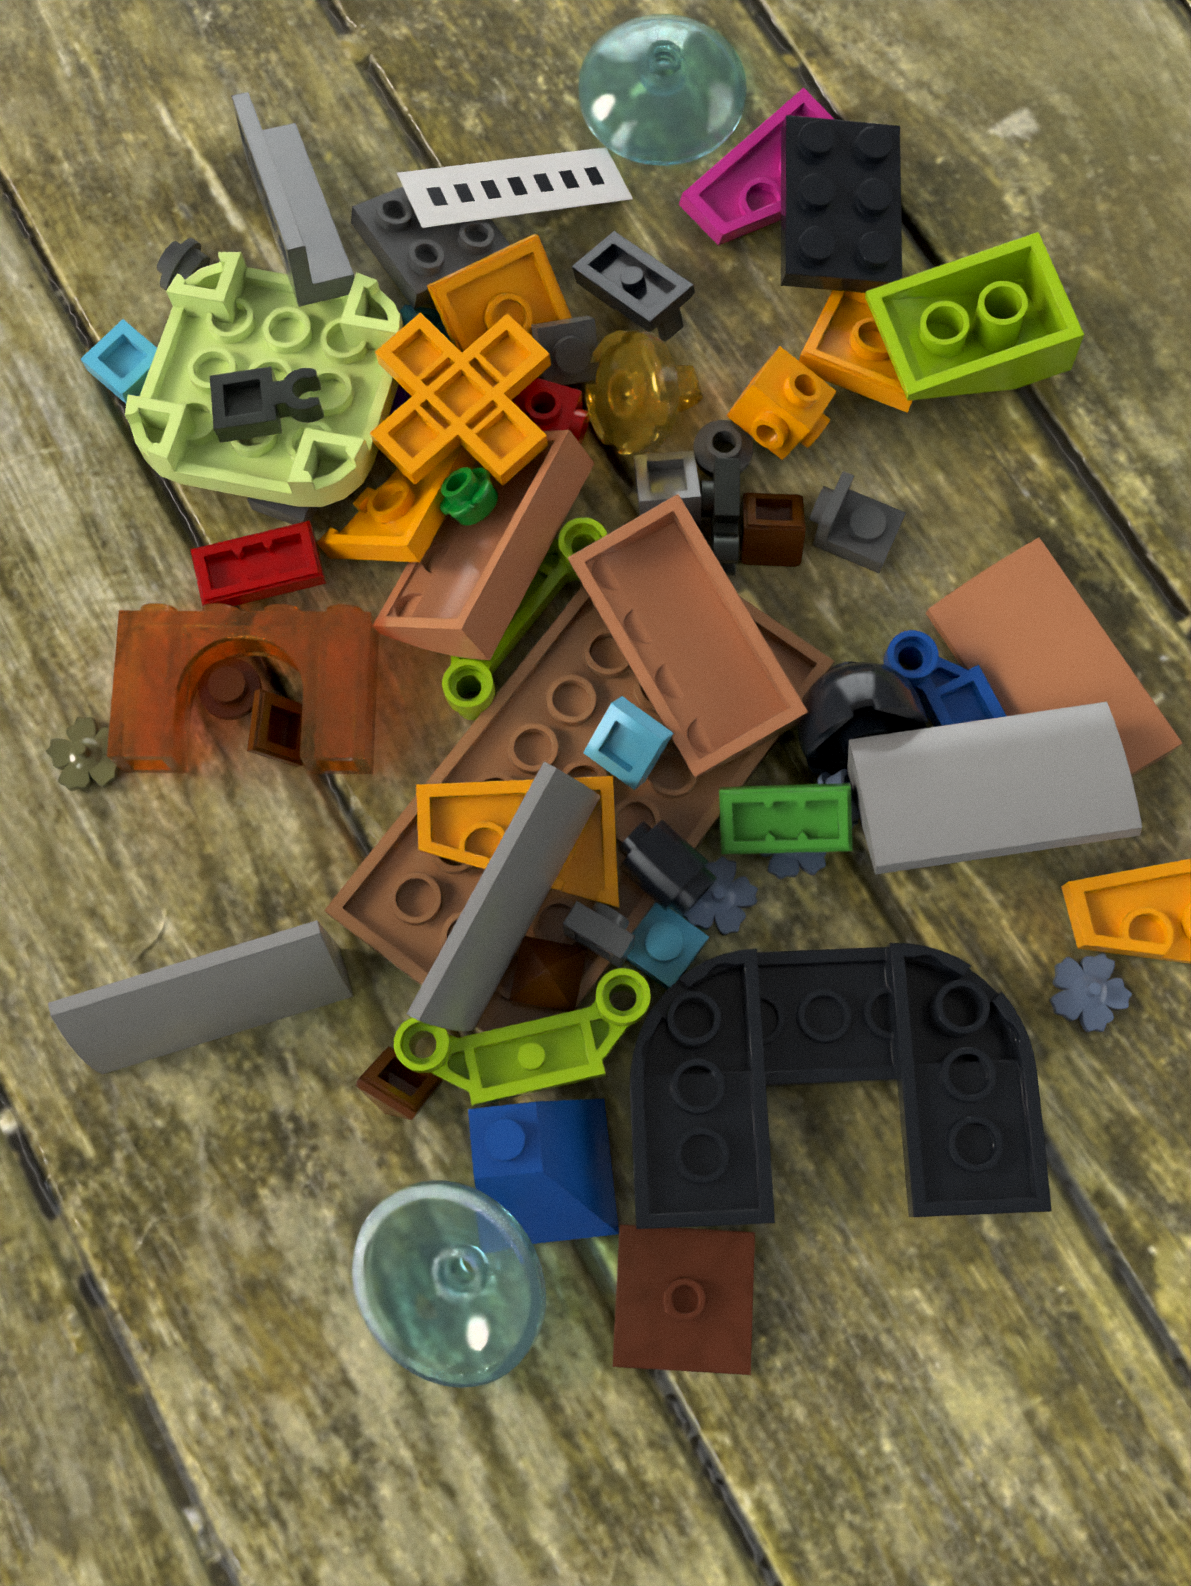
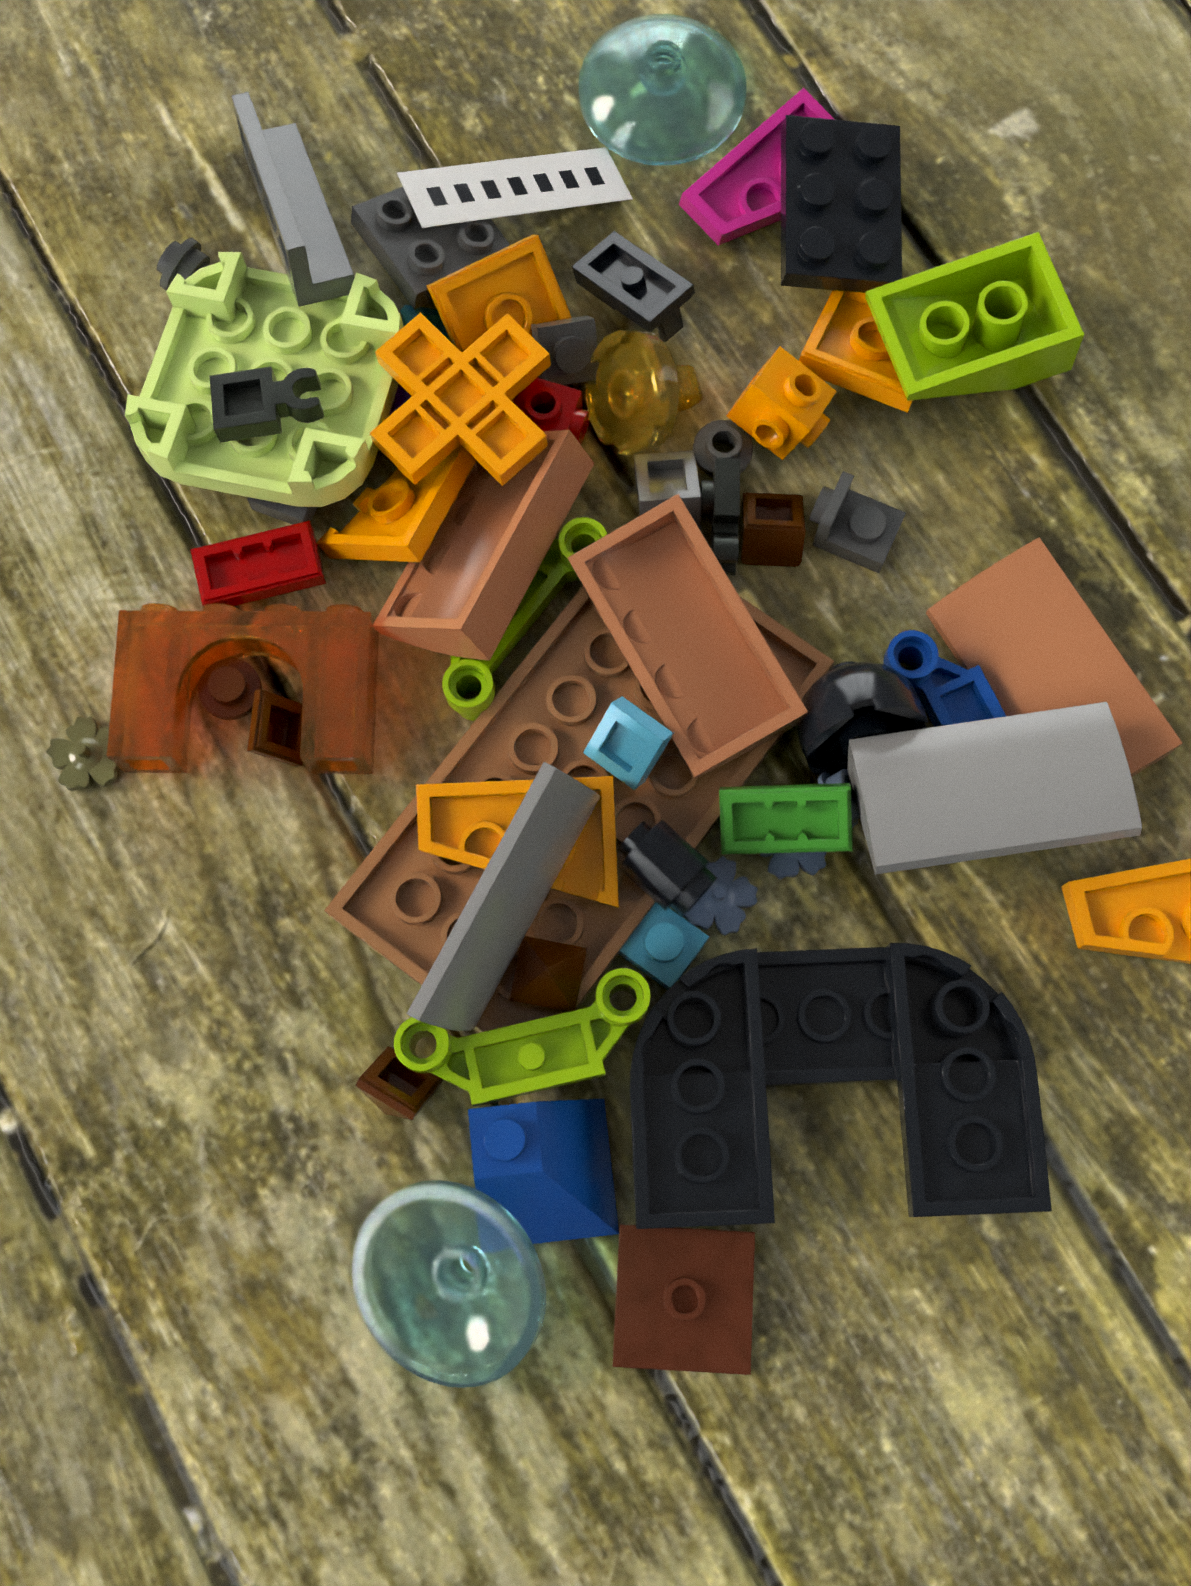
(121, 360): medium azure plate -> none
(203, 998): light grey slope -> none
(468, 495): green plate -> none
(600, 931): dark grey plate -> none
(1088, 992): sand blue plant -> none

